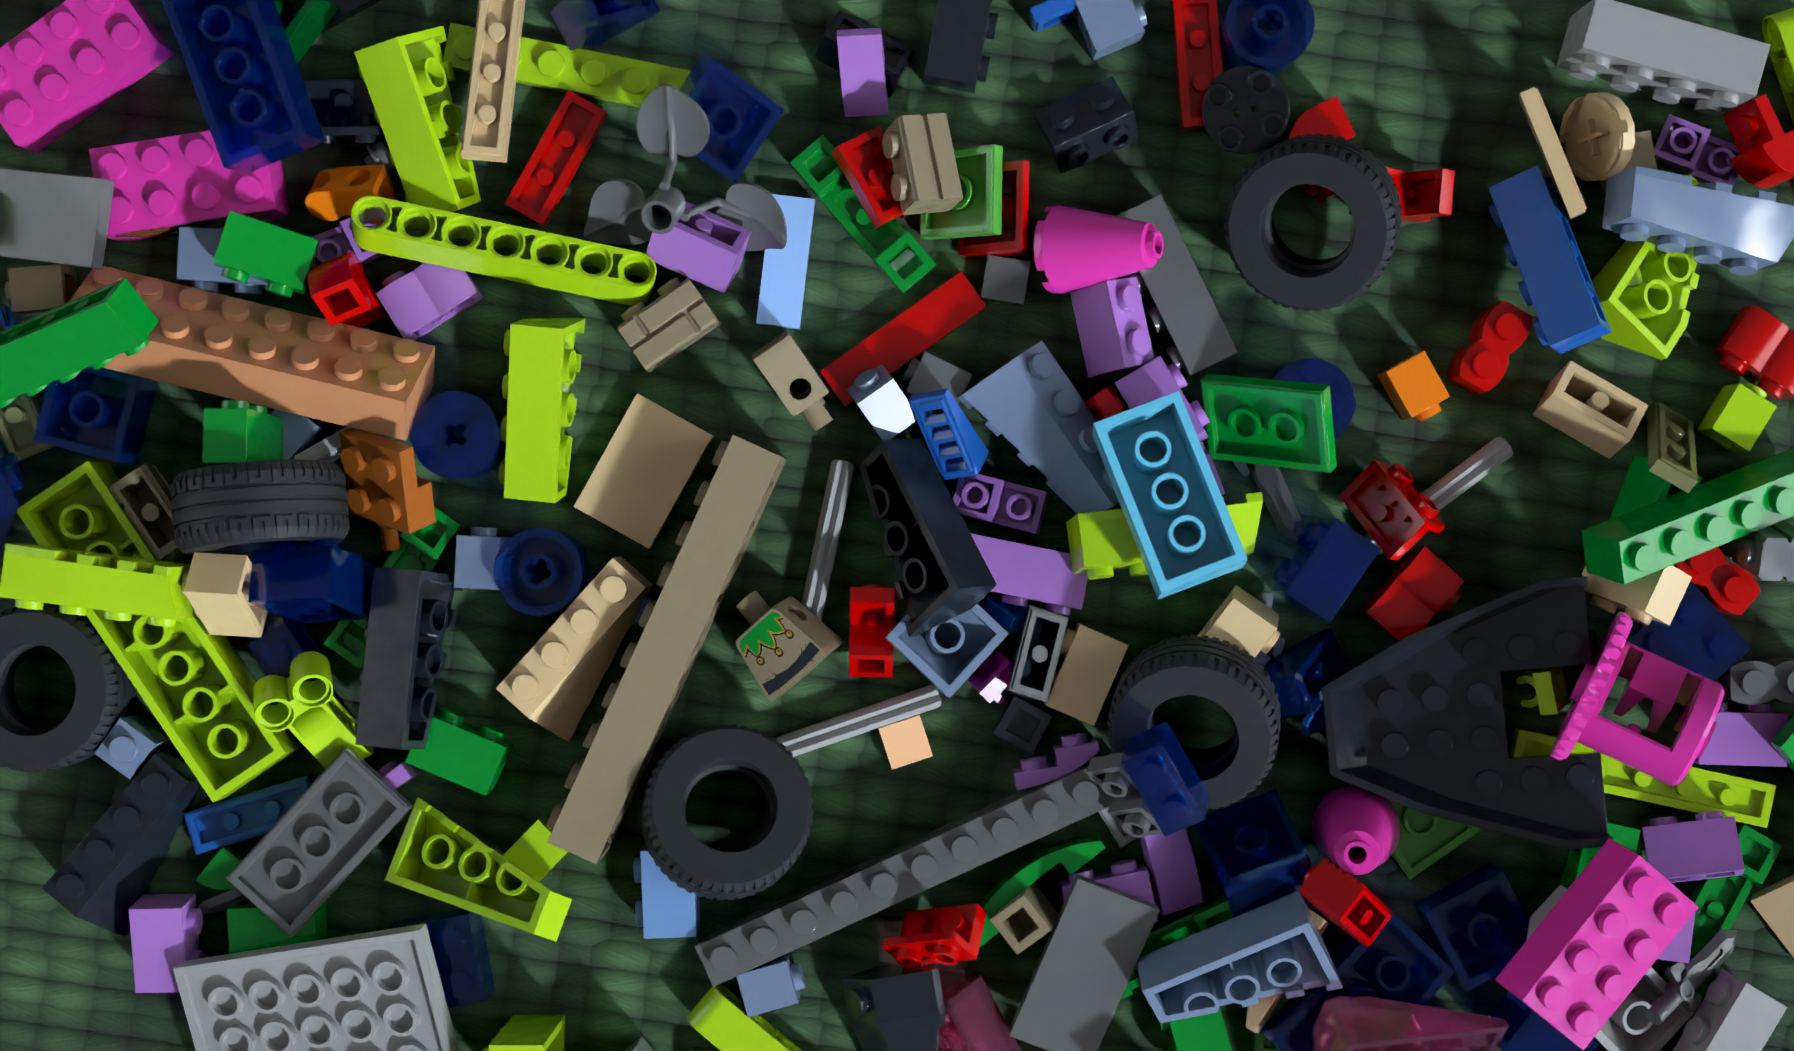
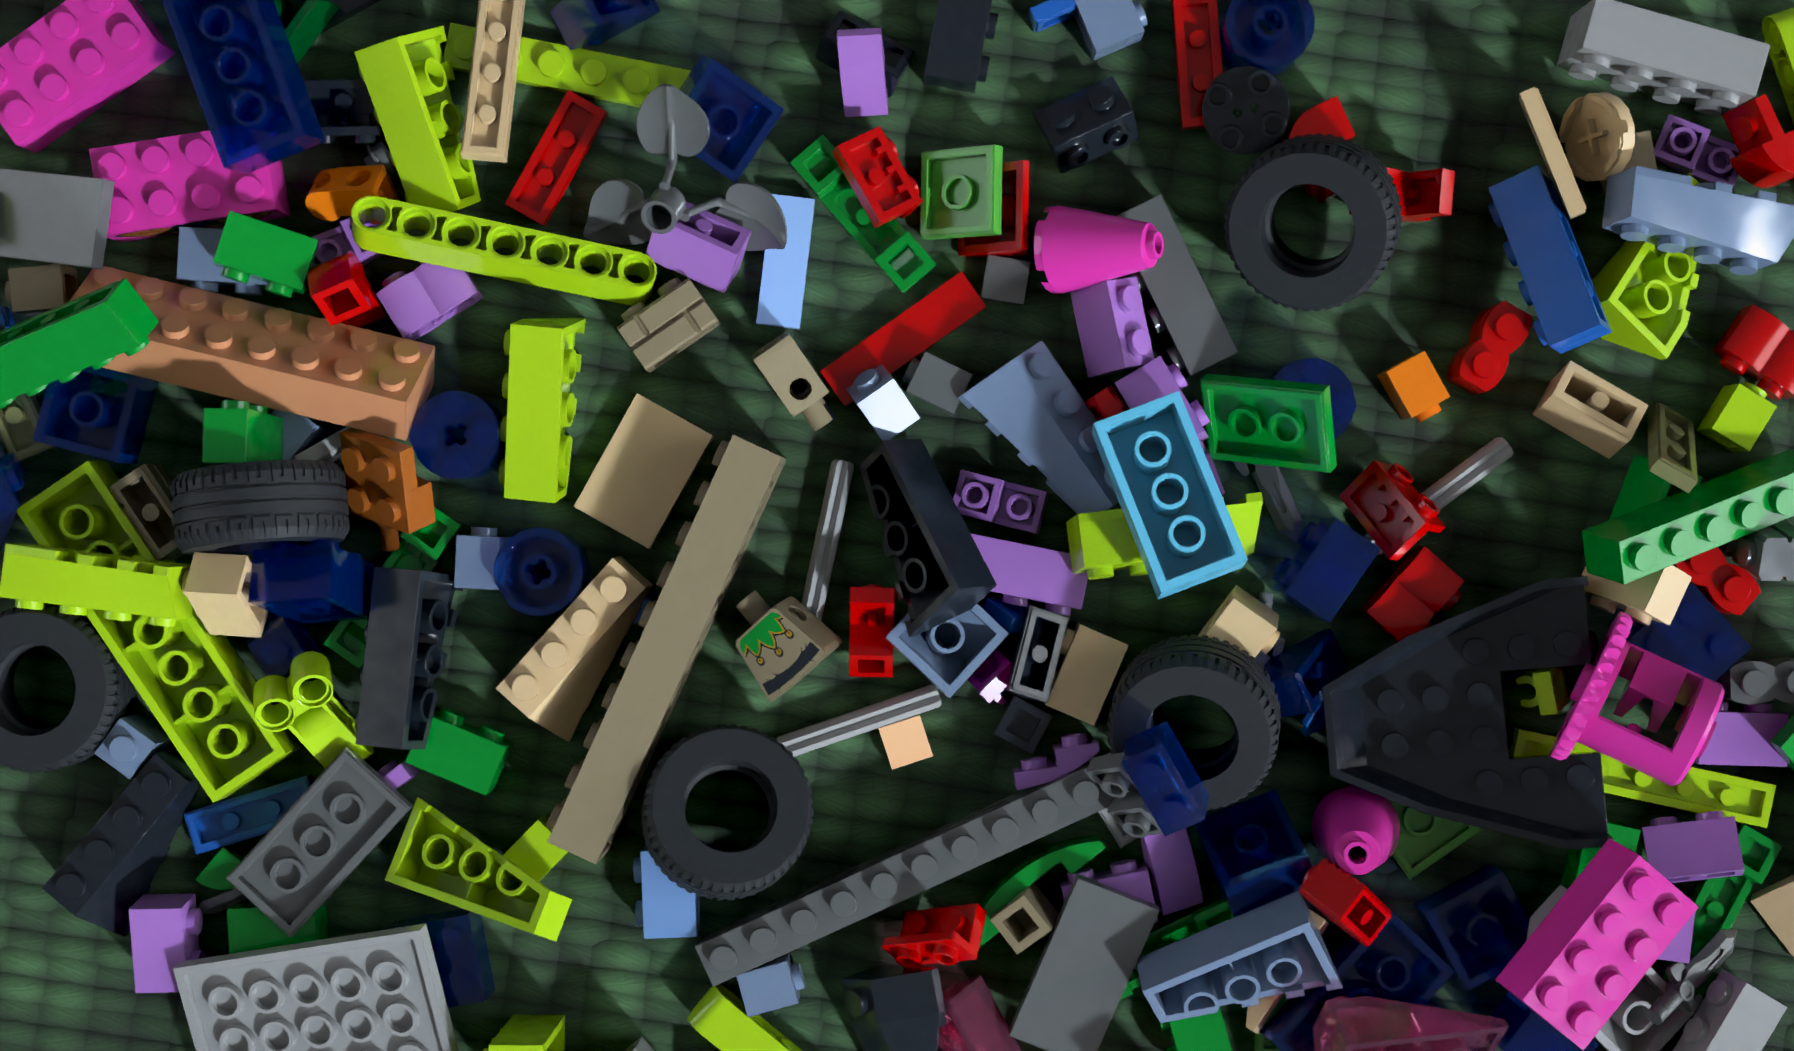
(922, 163): dark tan brick -> none
(952, 459): blue slope -> none

